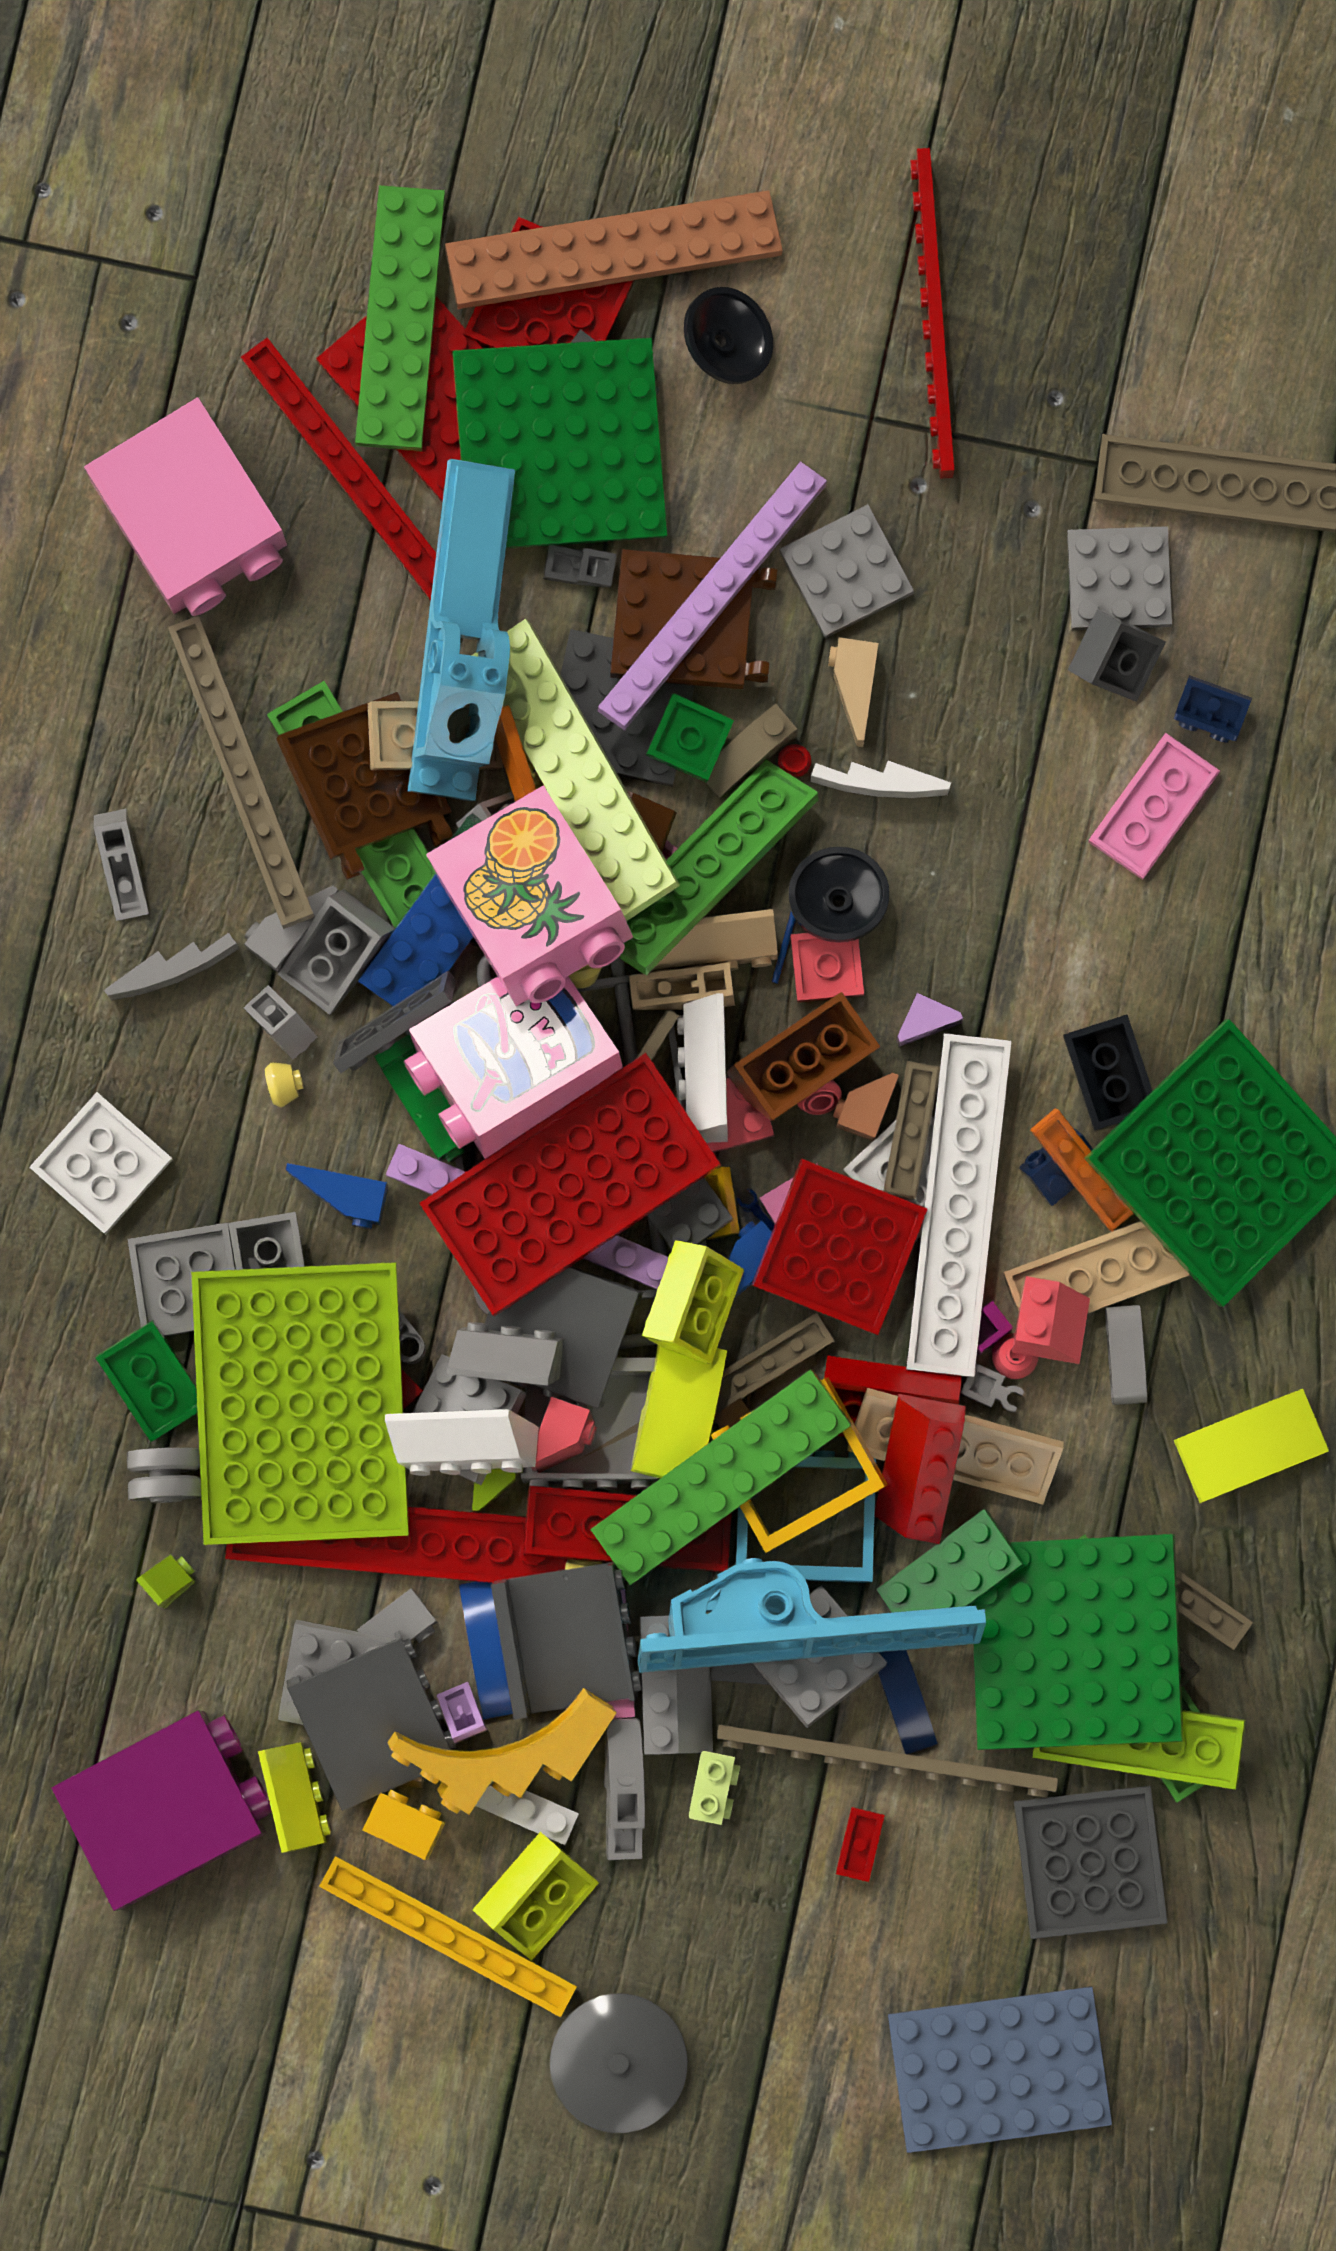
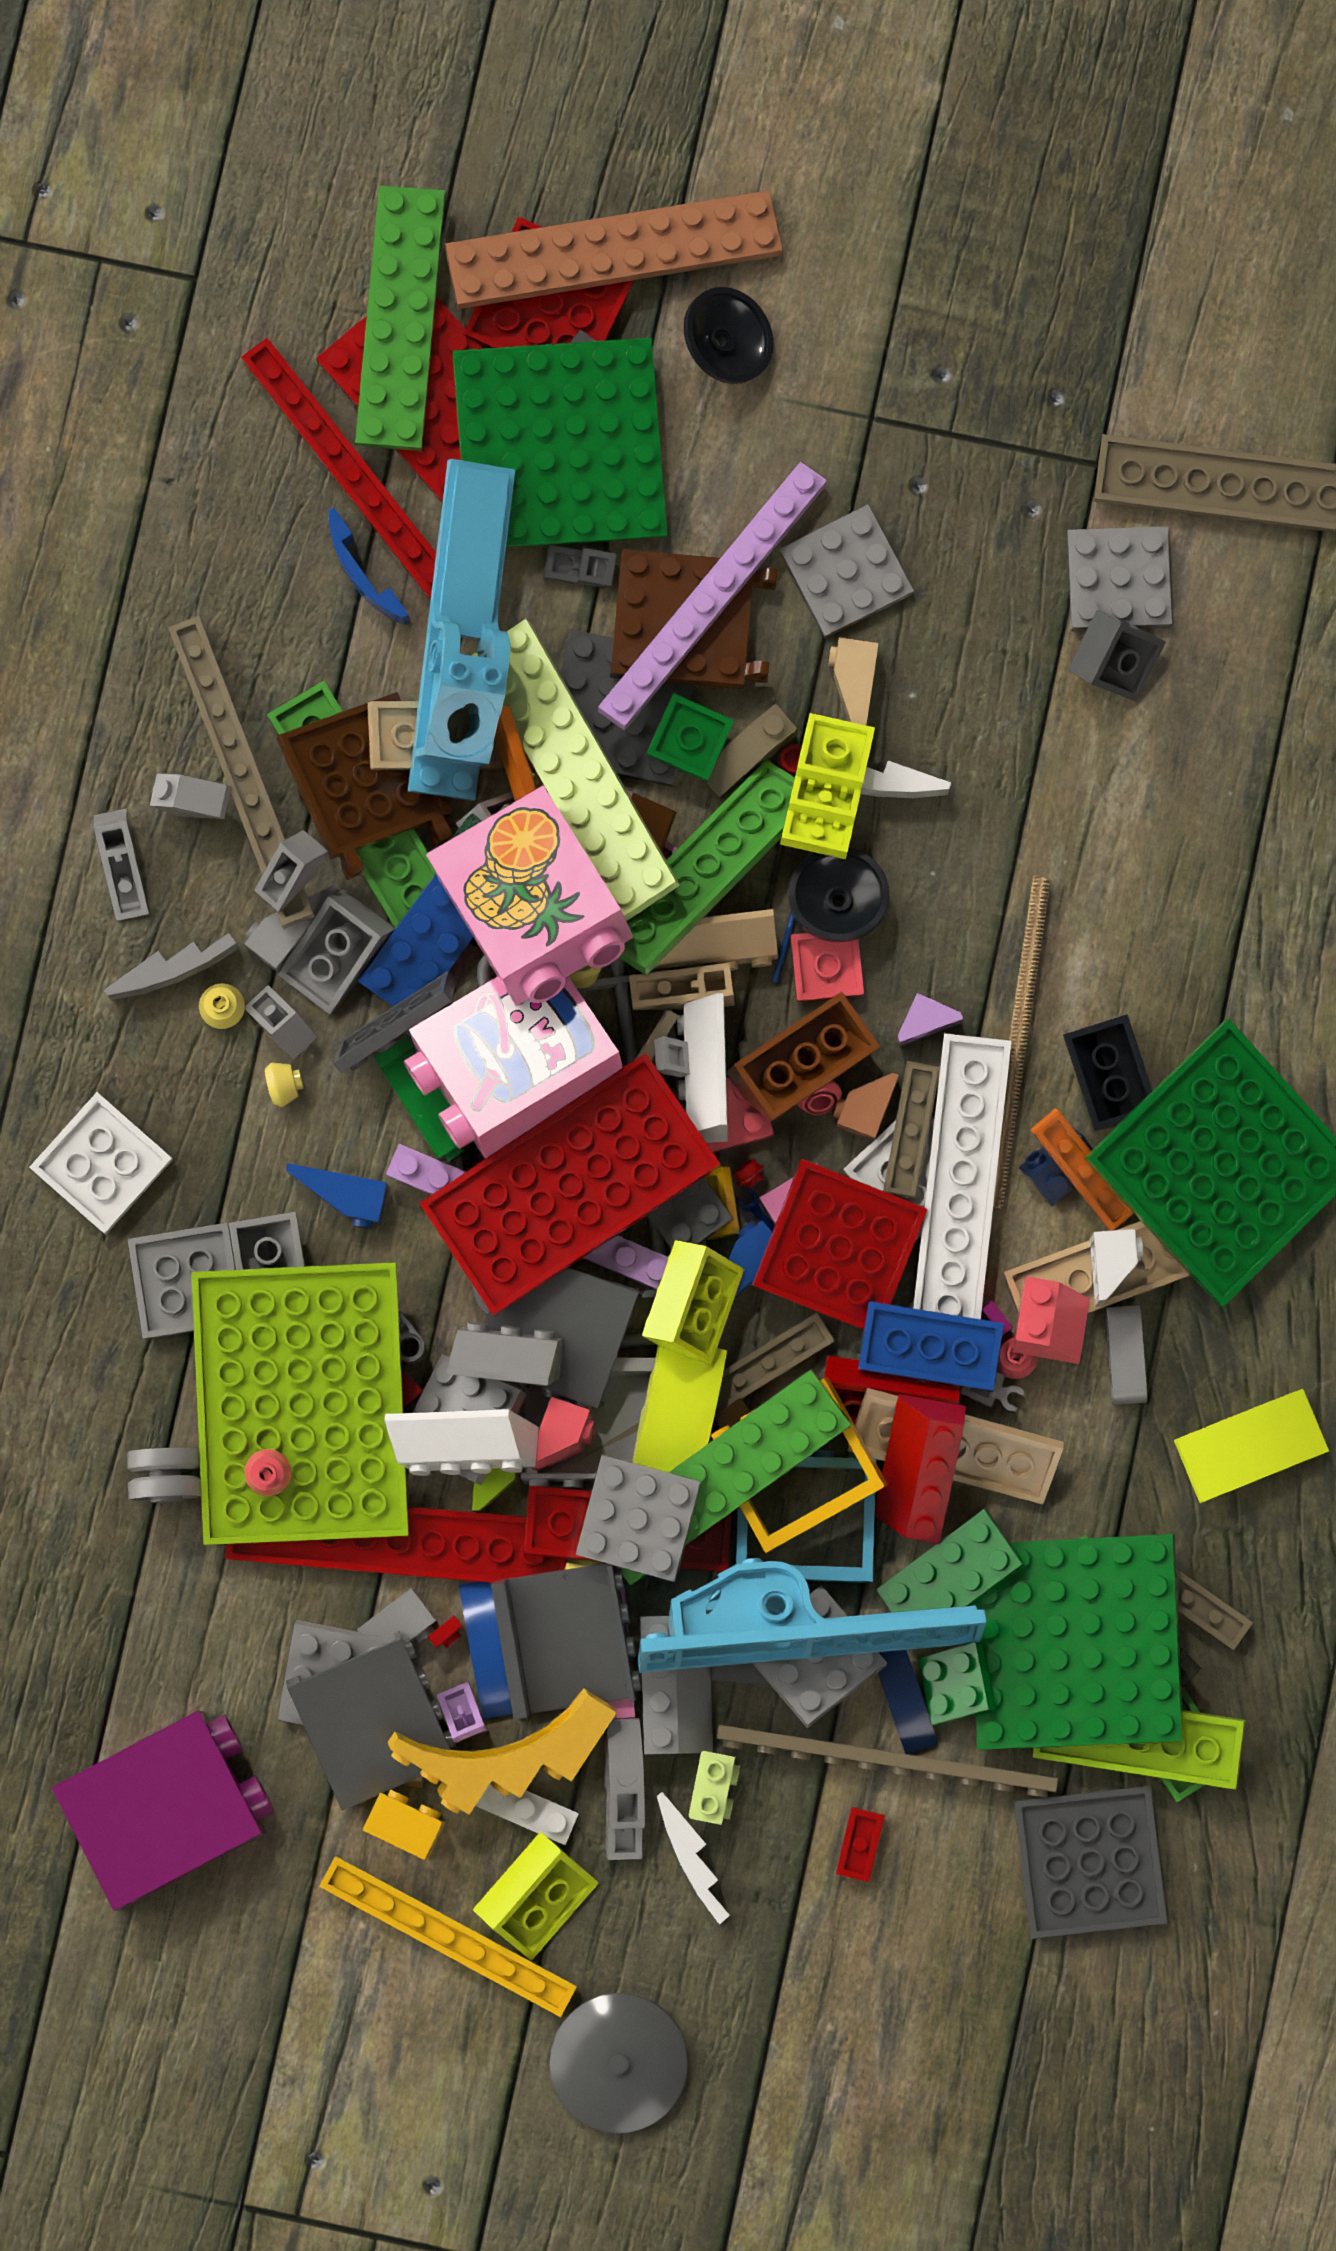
(150, 1380): green plate -> none
(167, 1580): lime slope -> none
(188, 509): bright pink brick -> none
(190, 796): none -> light grey slope
(211, 1010): none -> light yellow cone
(272, 1483): none -> coral cone
(290, 869): none -> light grey slope
(294, 1796): neon yellow slope -> none
(385, 602): none -> blue slope
(447, 1633): none -> red plate
(638, 1517): none -> light grey plate
(672, 1056): none -> light grey plate
(686, 1845): none -> white slope
(749, 1173): none -> red plate
(827, 786): none -> neon yellow slope
(931, 1346): none -> blue plate
(933, 327): red plate -> none
(956, 1683): none -> green plate
(999, 2069): sand blue plate -> none
(1019, 1023): none -> tan axle
(1112, 1260): none -> white slope
(1154, 806): bright pink tile -> none
(1212, 709): dark blue bracket -> none

